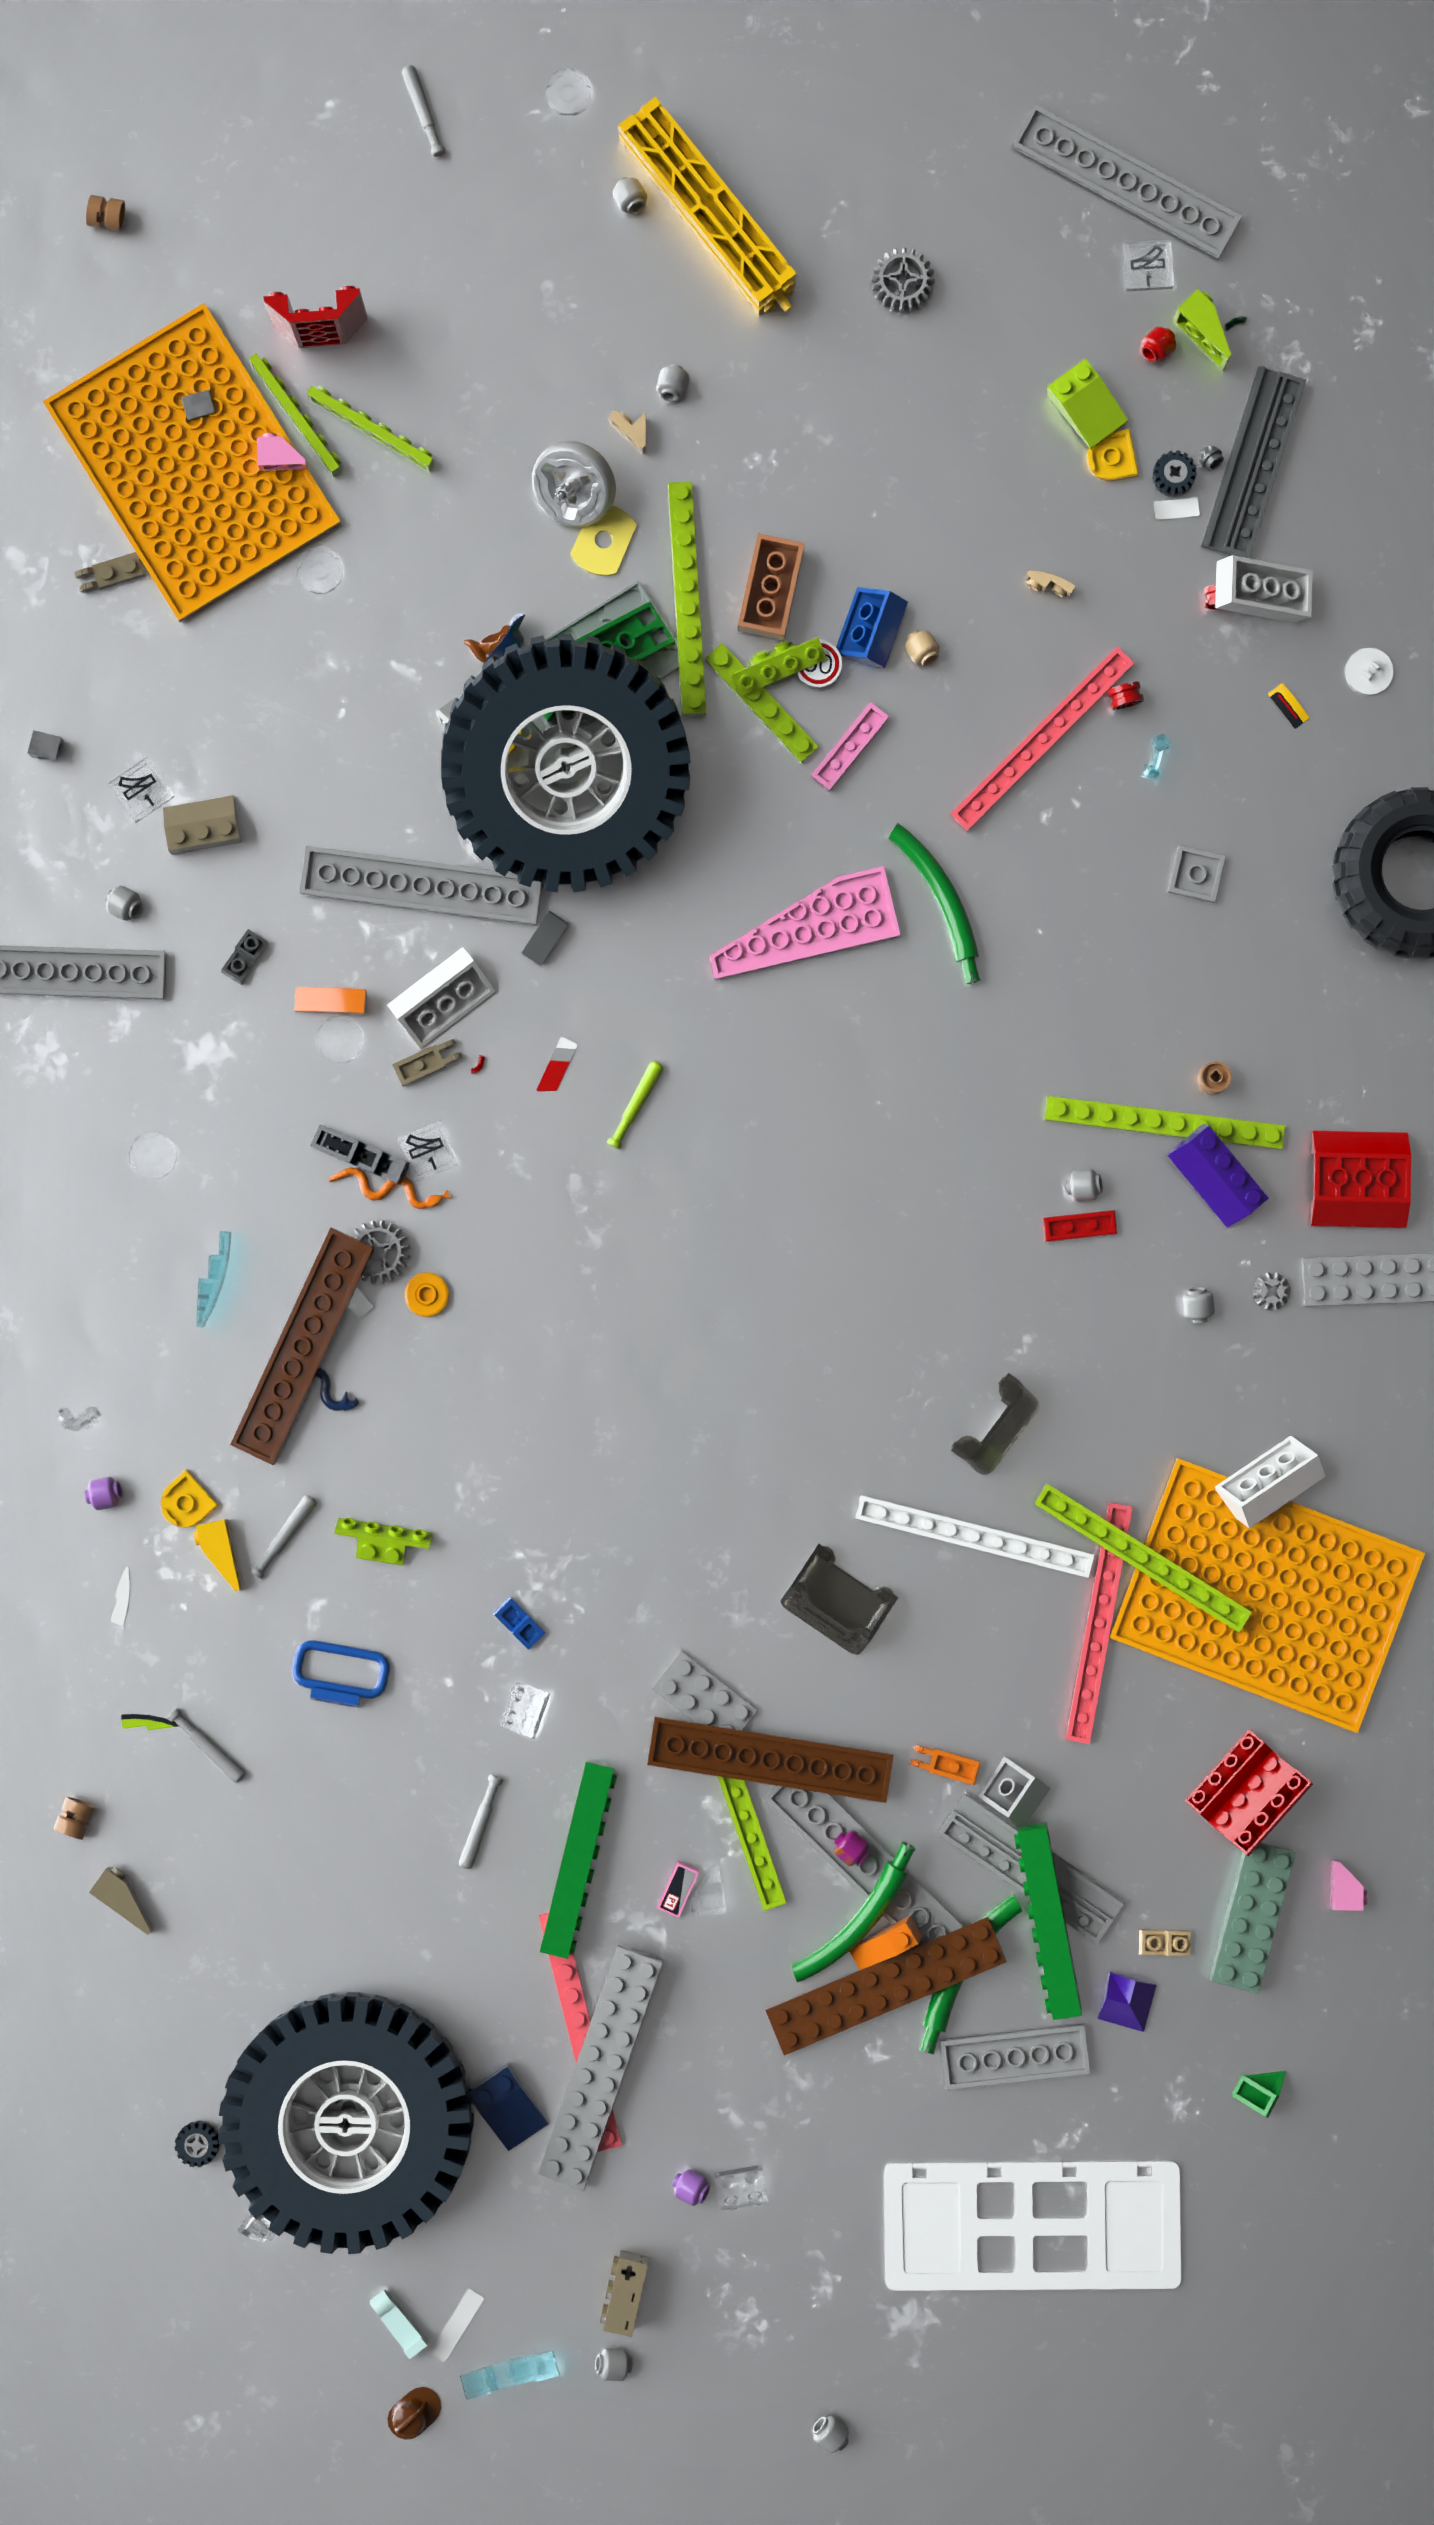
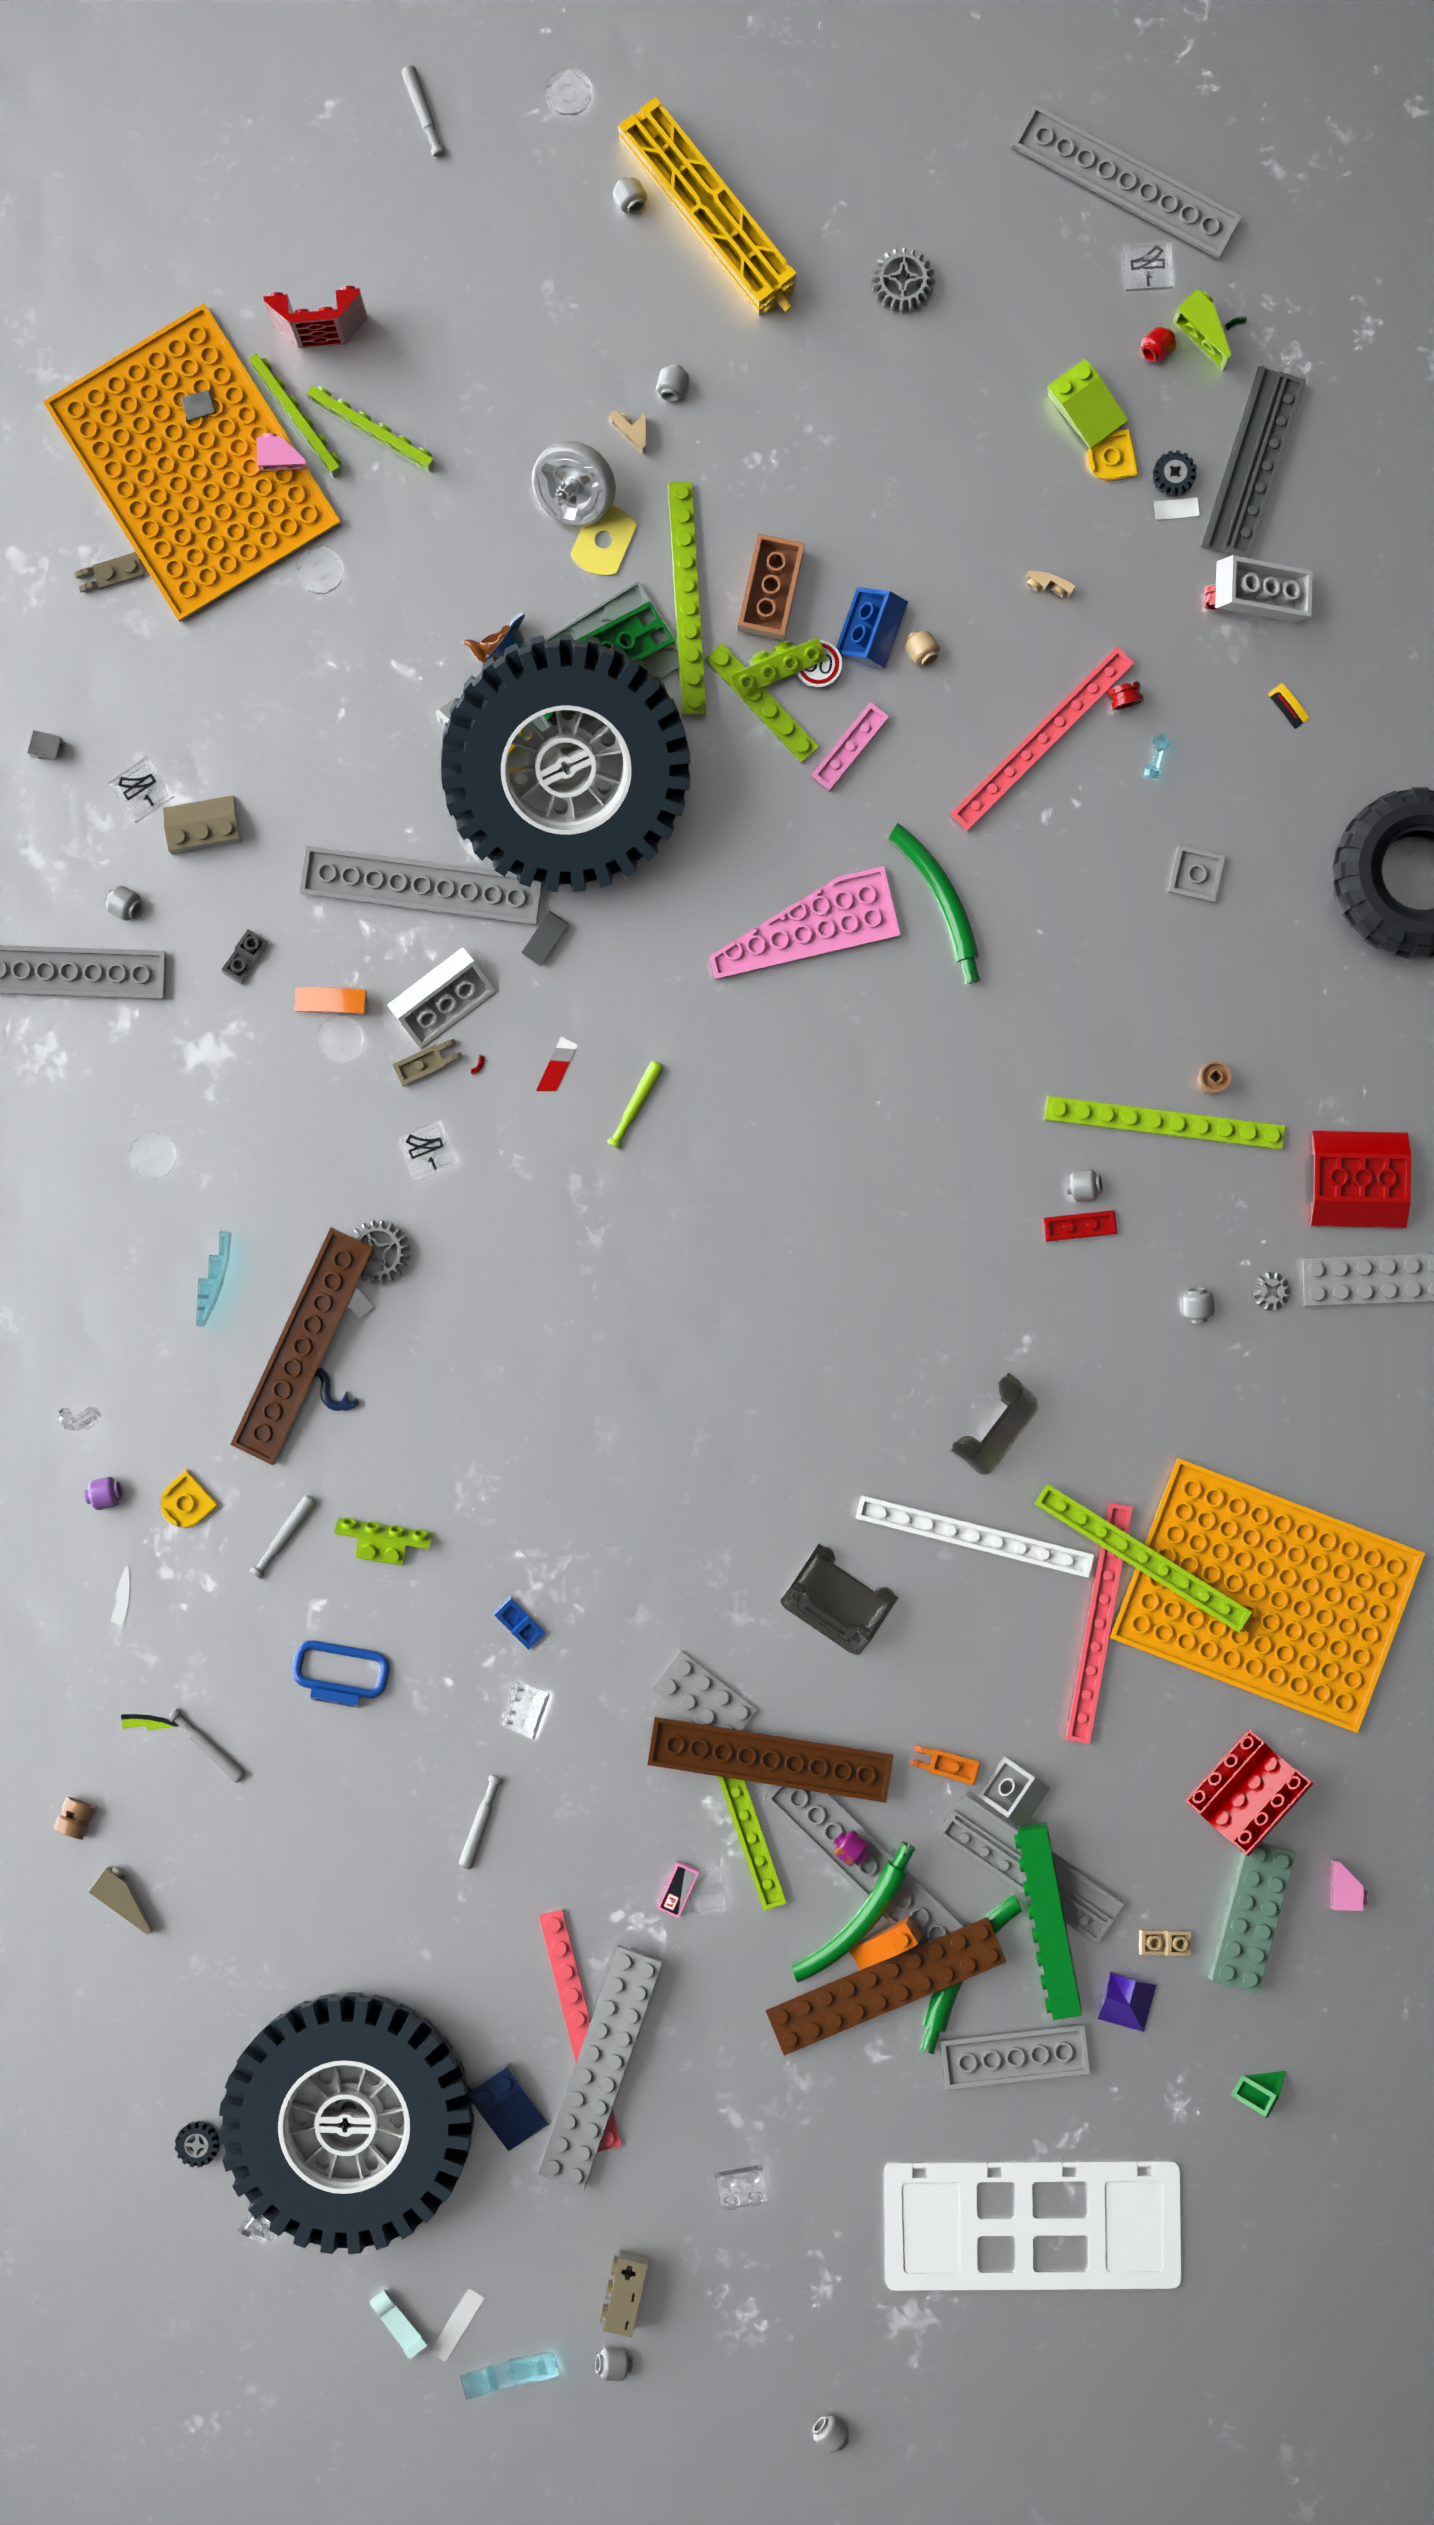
(113, 216): medium nougat wheel -> none
(218, 1547): yellow slope -> none
(360, 1154): black slope -> none
(414, 2413): reddish brown piece -> none
(426, 1294): light orange wheel -> none
(430, 1202): orange animal -> none
(577, 1859): green brick -> none
(691, 2187): medium lavender head -> none
(1211, 457): dark grey plate -> none
(1217, 1176): dark purple slope -> none
(1271, 1481): white slope -> none
(1369, 671): white piece -> none

